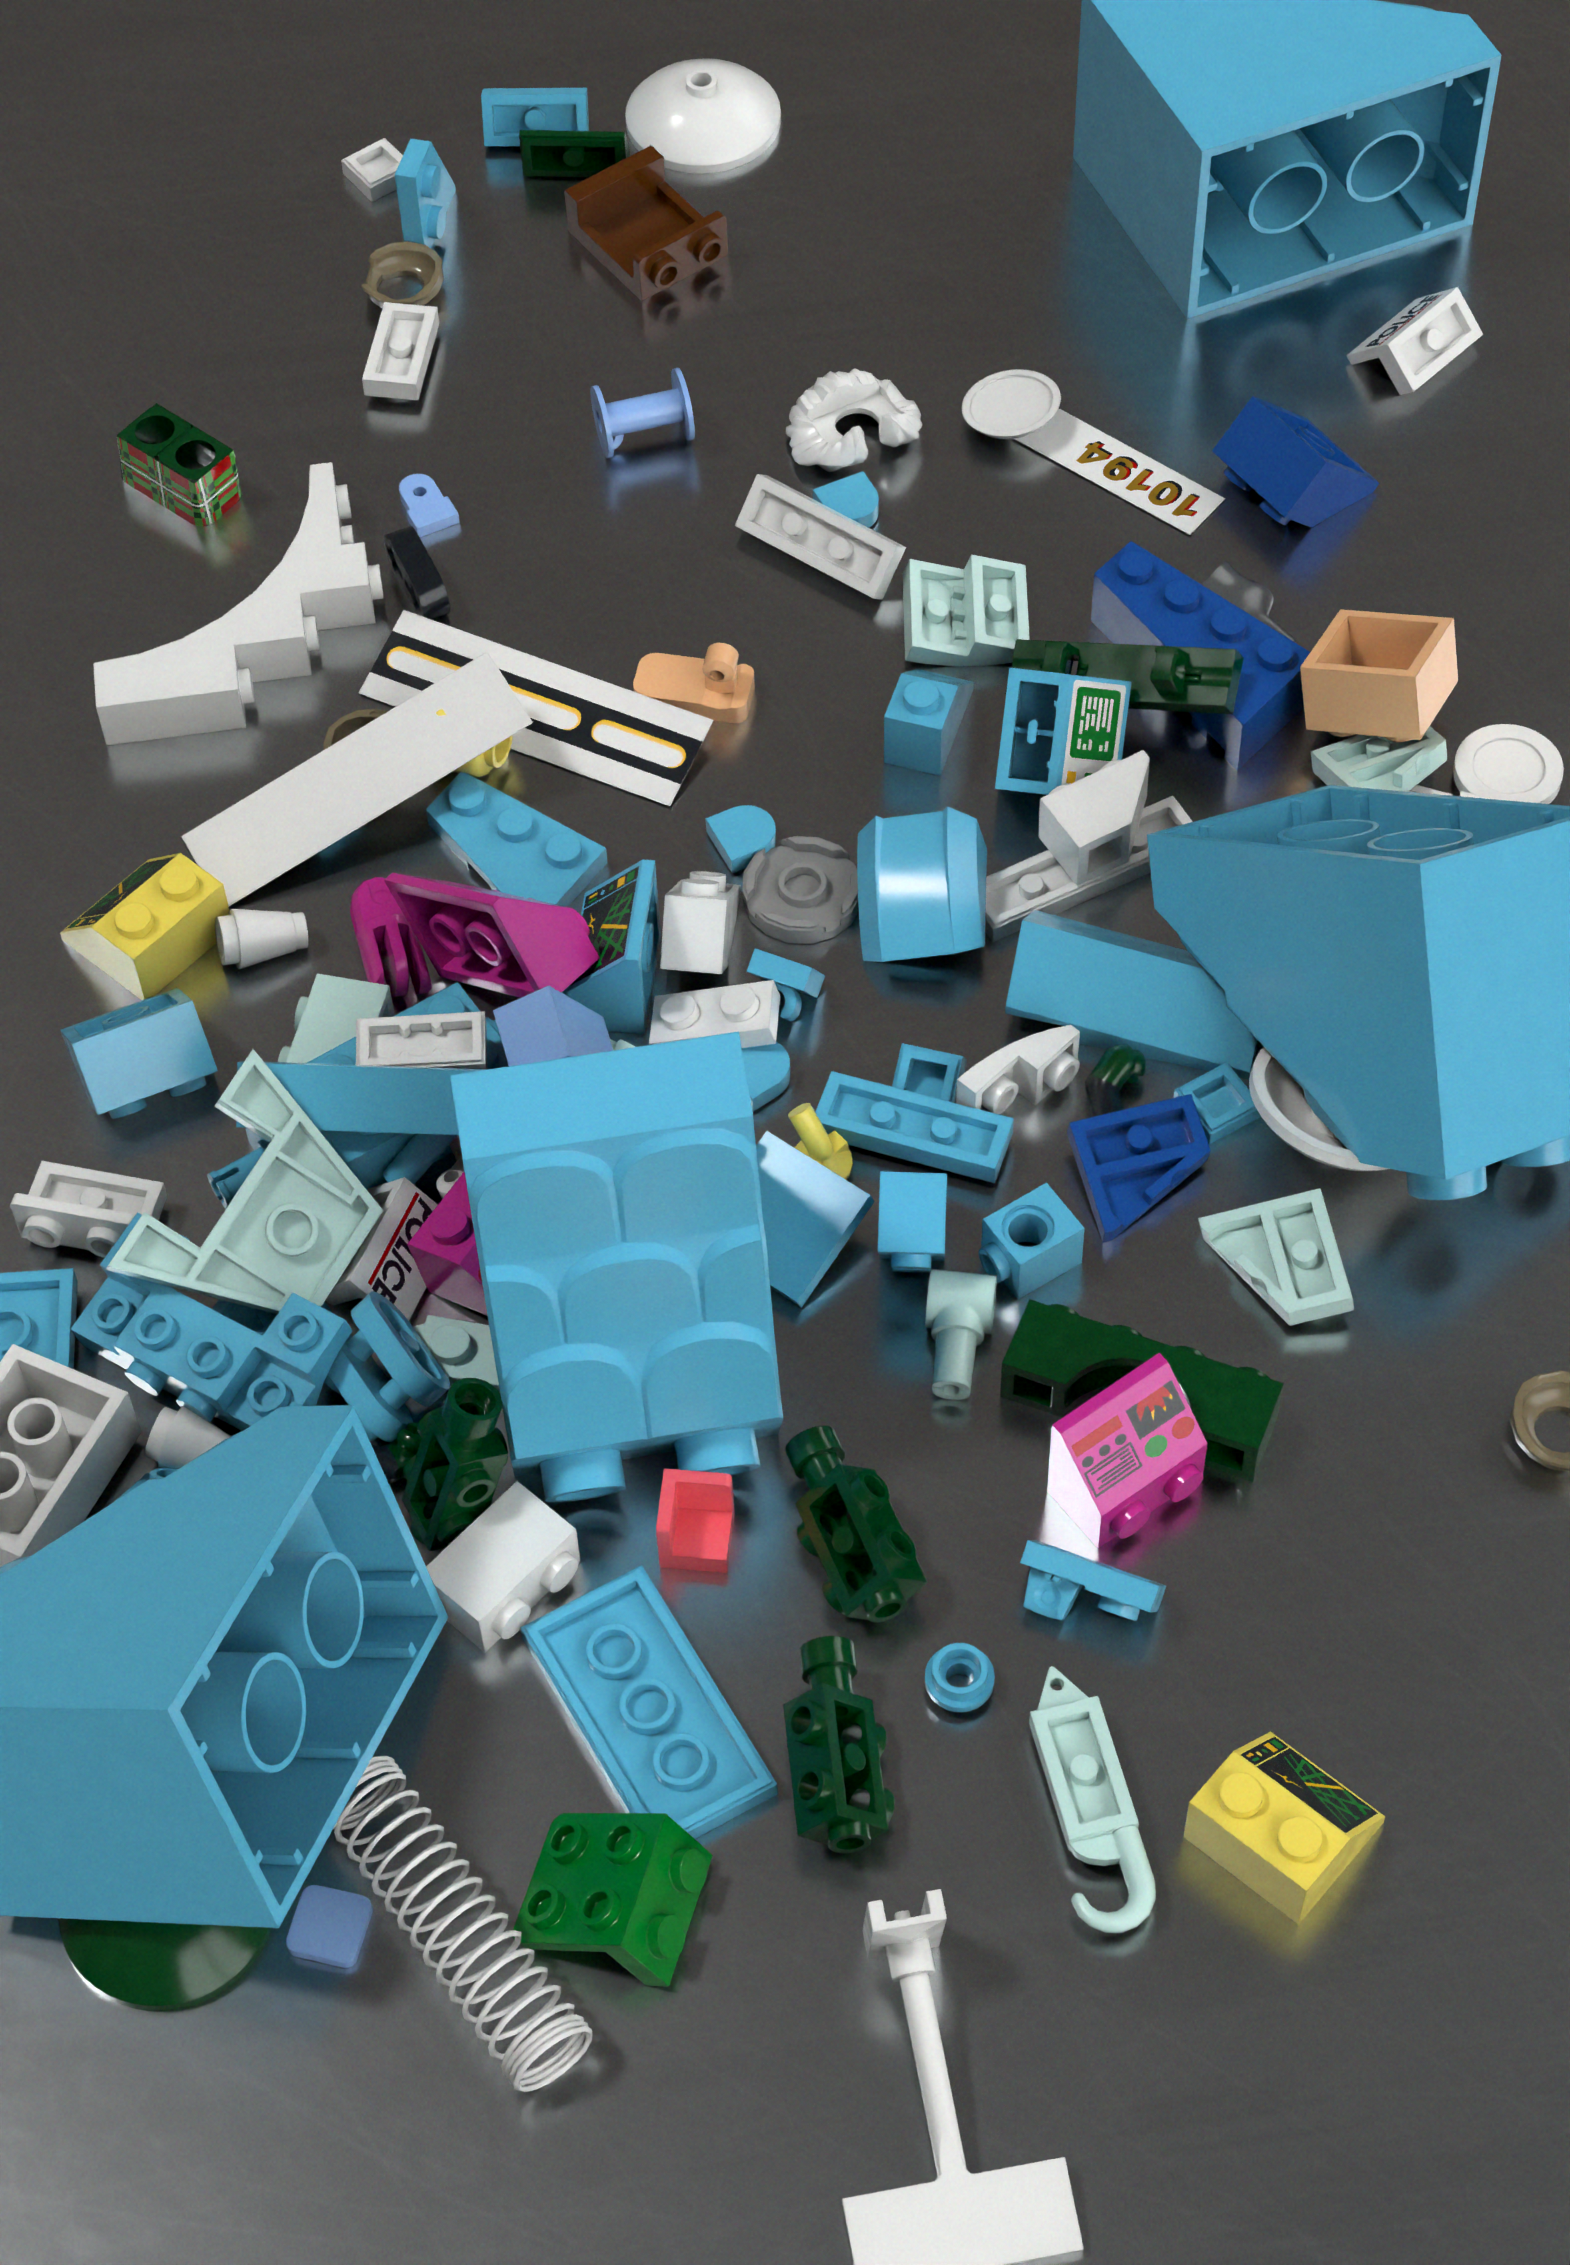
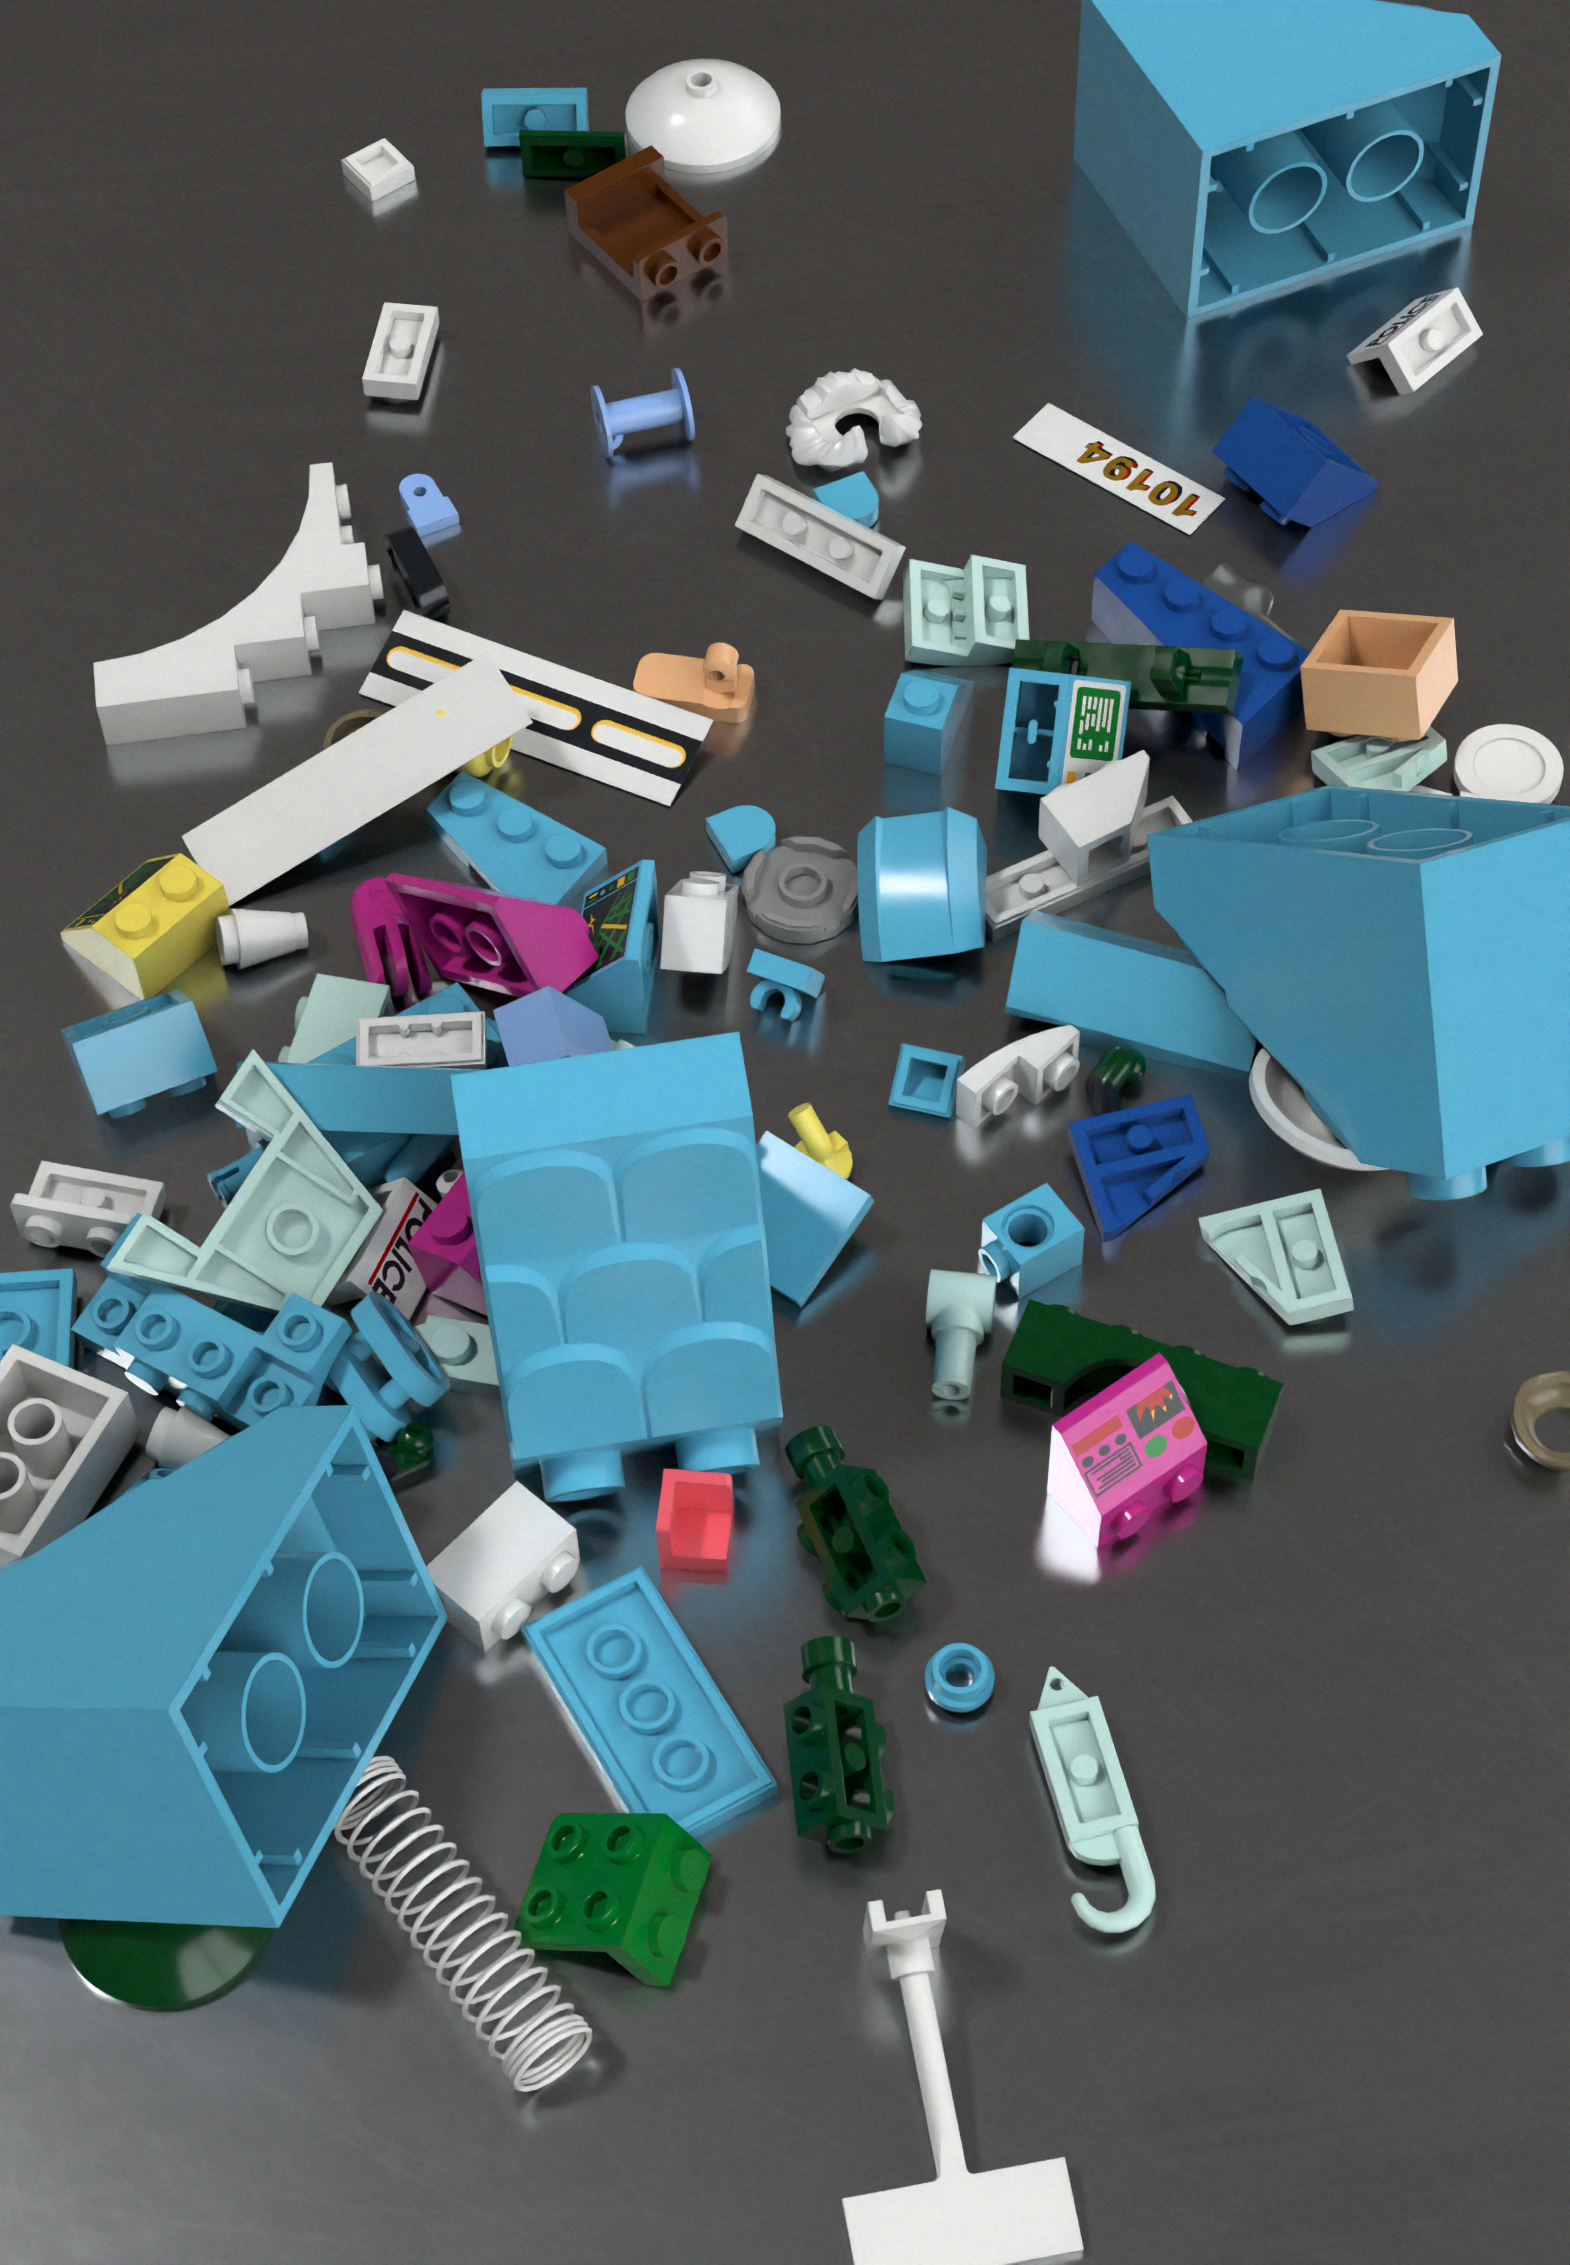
(162, 434): piece -> none
(329, 1926): light blue piece -> none
(403, 260): dark tan piece -> none
(423, 193): medium azure wing -> none
(455, 1463): dark green brick -> none
(739, 1008): white plate -> none
(766, 1072): medium azure tile -> none
(912, 1219): medium azure brick -> none
(915, 1126): medium azure plate -> none
(1011, 403): white piece -> none
(1060, 1574): medium azure hinge -> none
(1221, 1101): medium azure tile -> none
(1279, 1824): light yellow slope -> none

